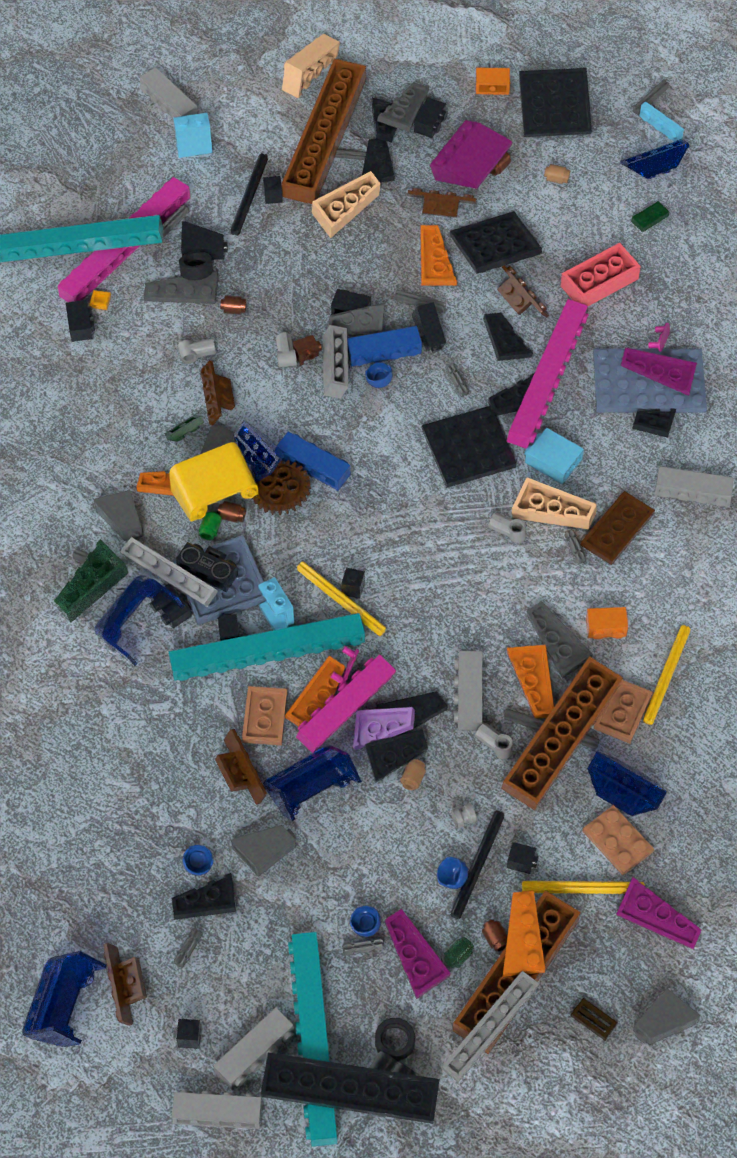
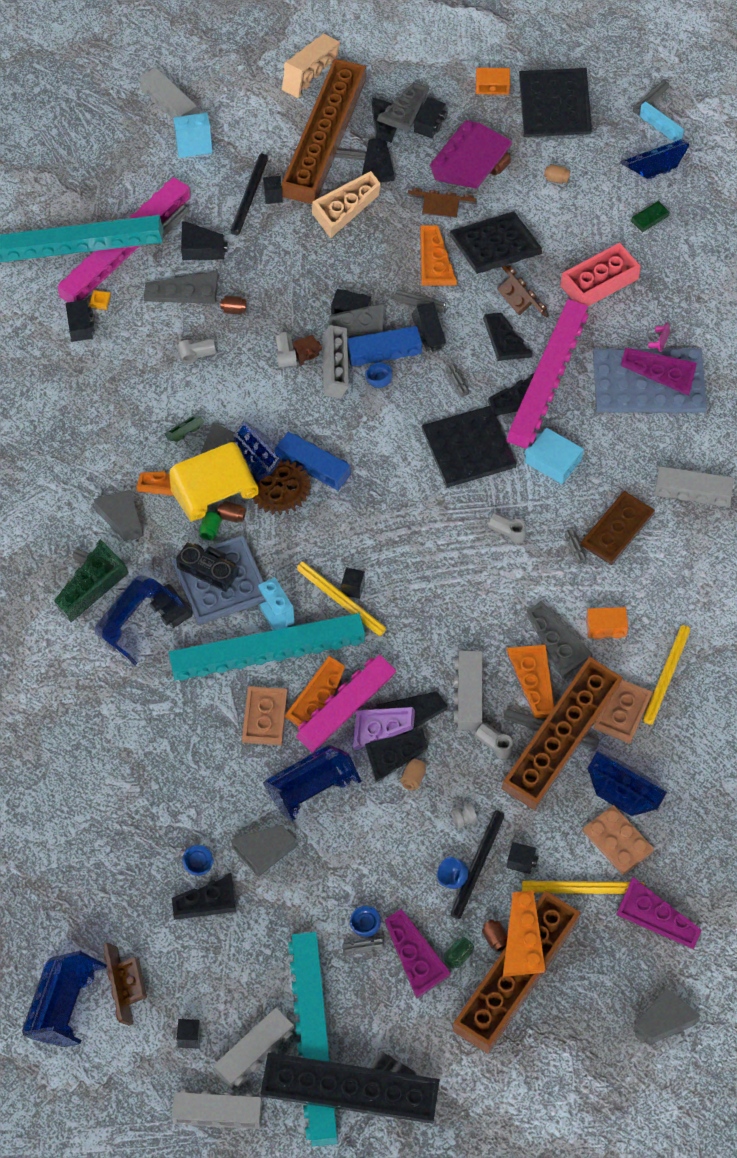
(169, 572): light grey plate -> none
(188, 947): dark grey axle -> none
(189, 268): black tyre -> none
(217, 392): reddish brown bracket -> none
(228, 626): black brick -> none
(238, 768): reddish brown bracket -> none
(342, 679): dark pink piece -> none
(395, 1023): black tyre -> none
(490, 1026): light grey plate -> none
(552, 506): light nougat wedge -> none
(603, 1035): dark brown tile -> none
(654, 422): black wing -> none

